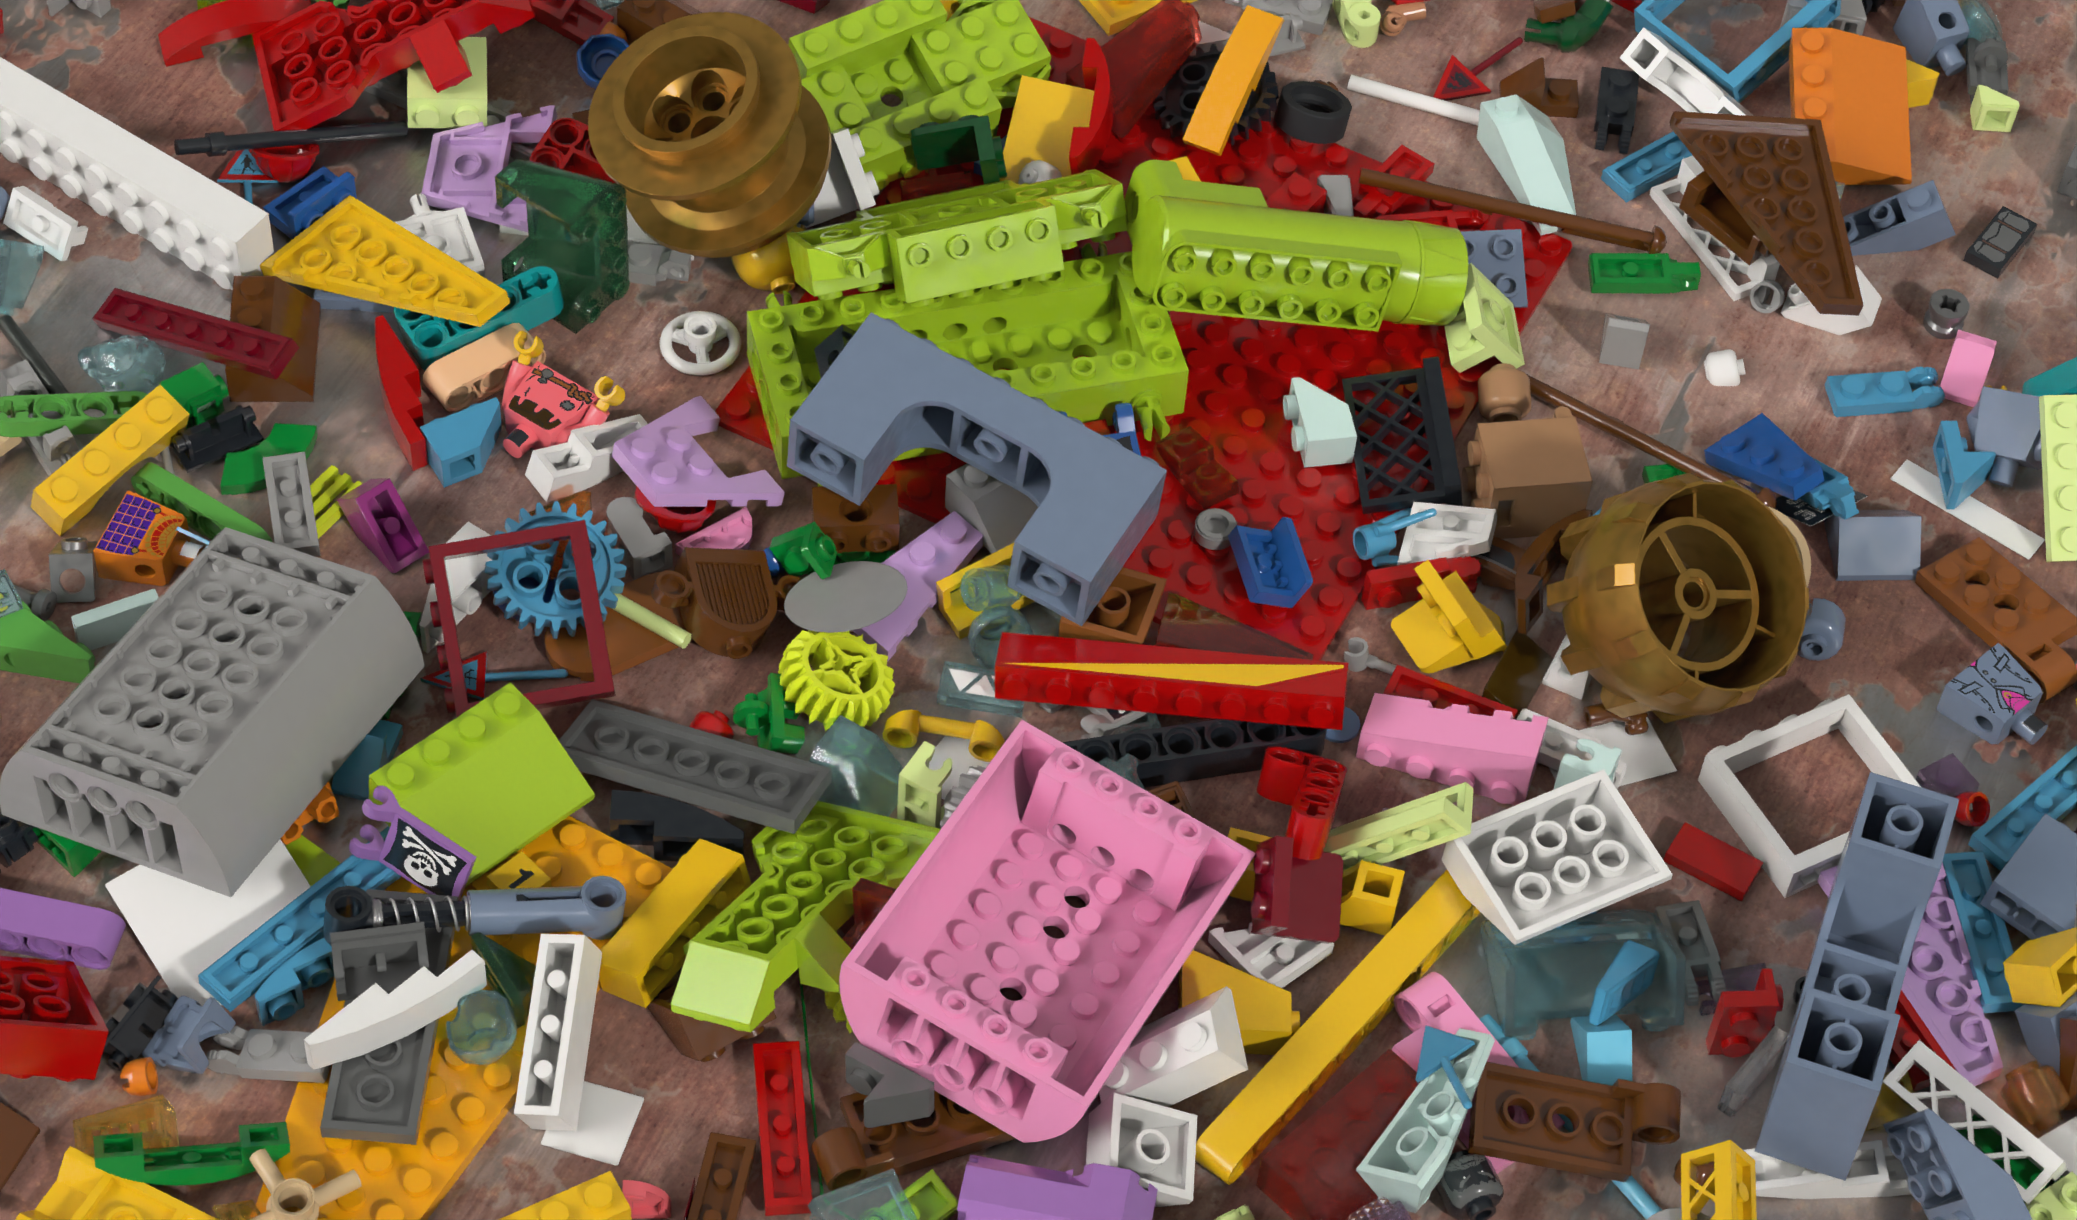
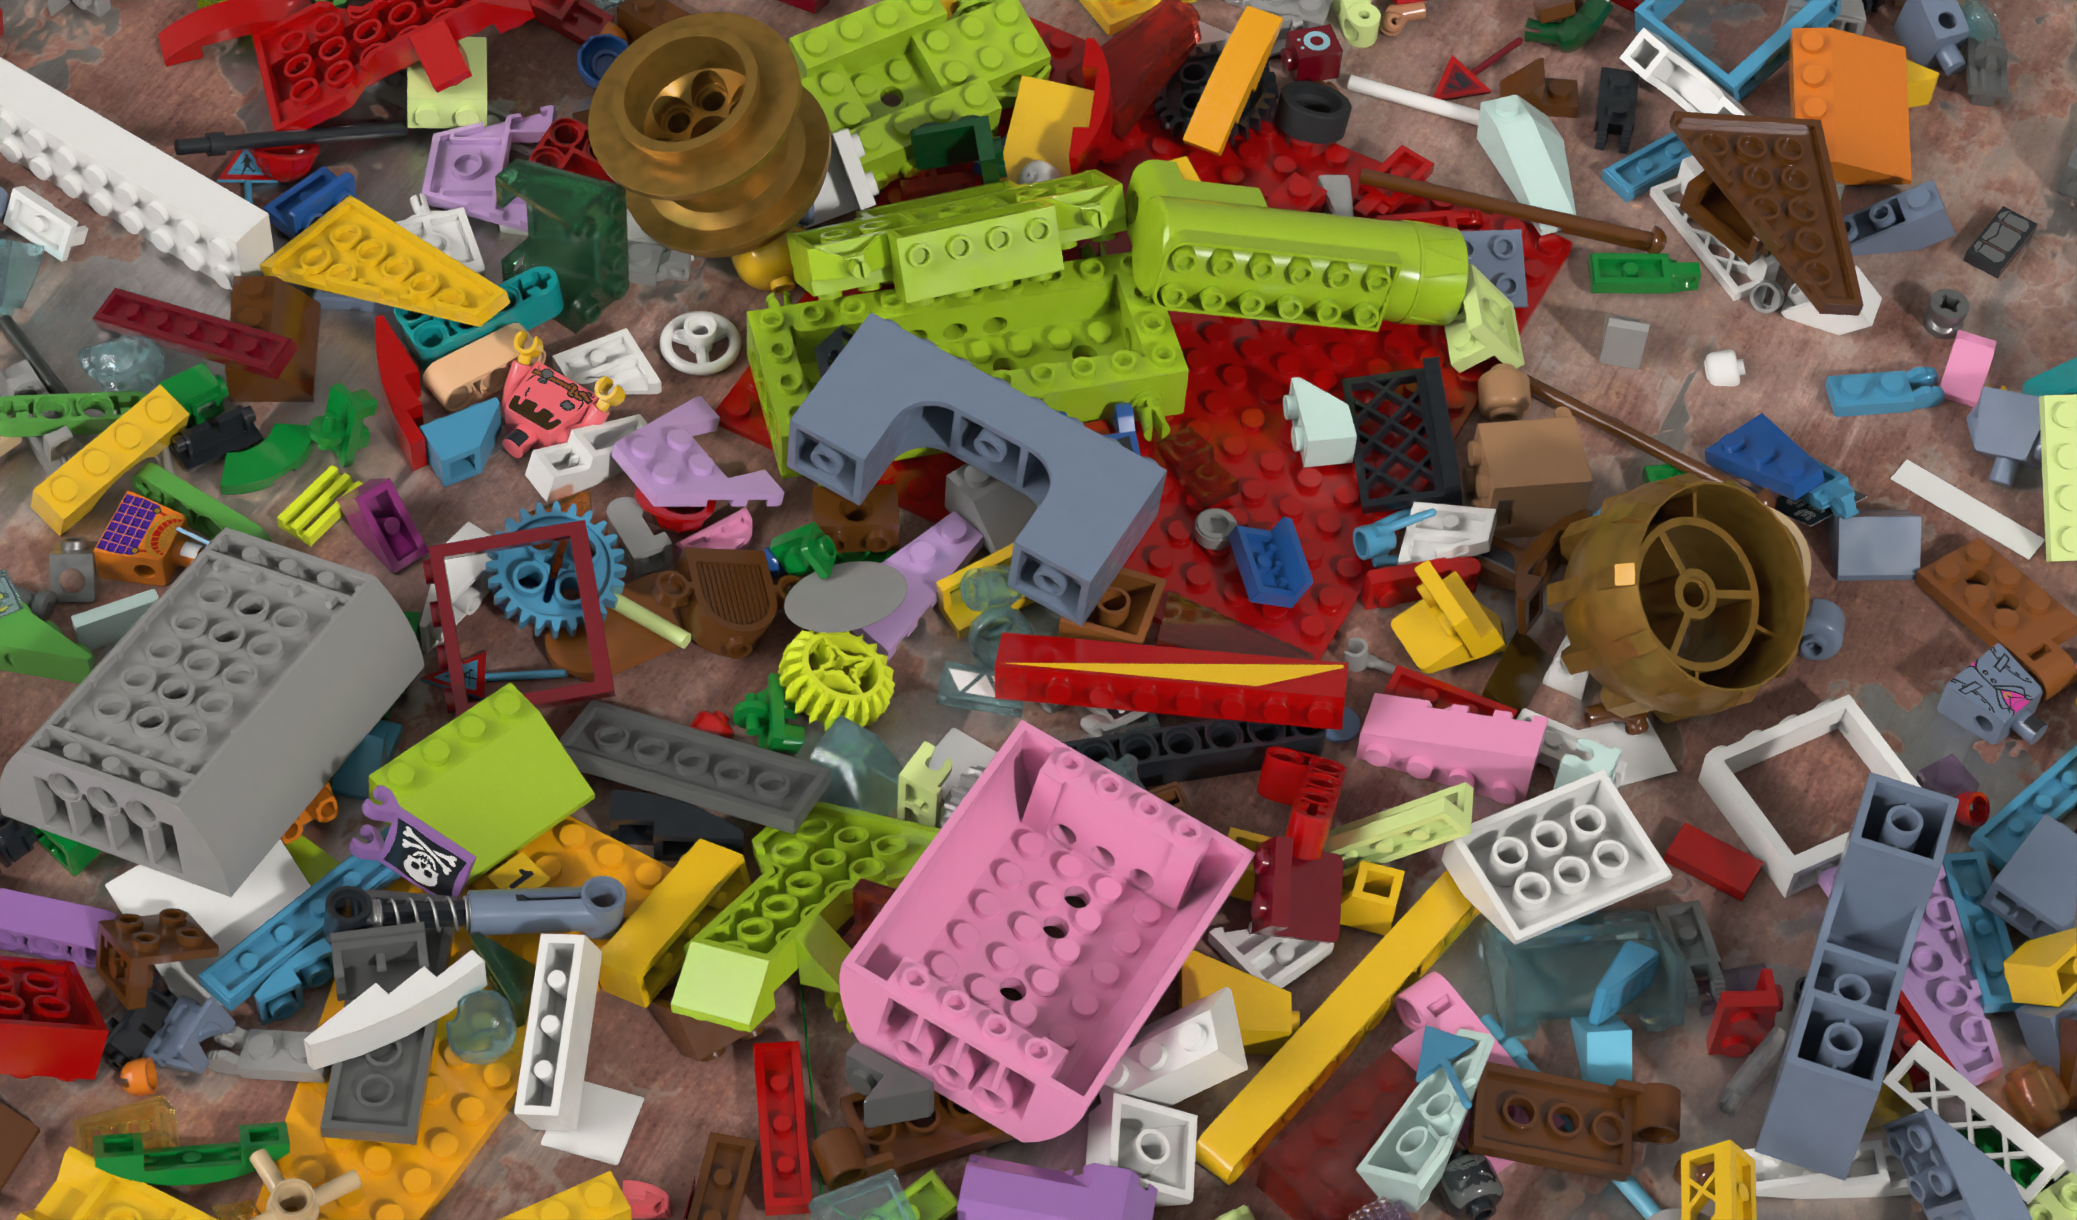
(135, 942): none -> reddish brown bracket
(291, 502): light grey hinge -> none
(342, 424): none -> green hips
(609, 356): none -> white wing
(904, 726): yellow bar -> none
(1312, 54): none -> dark red brick
(1957, 468): dark azure slope -> none
(1992, 110): yellowish green slope -> none

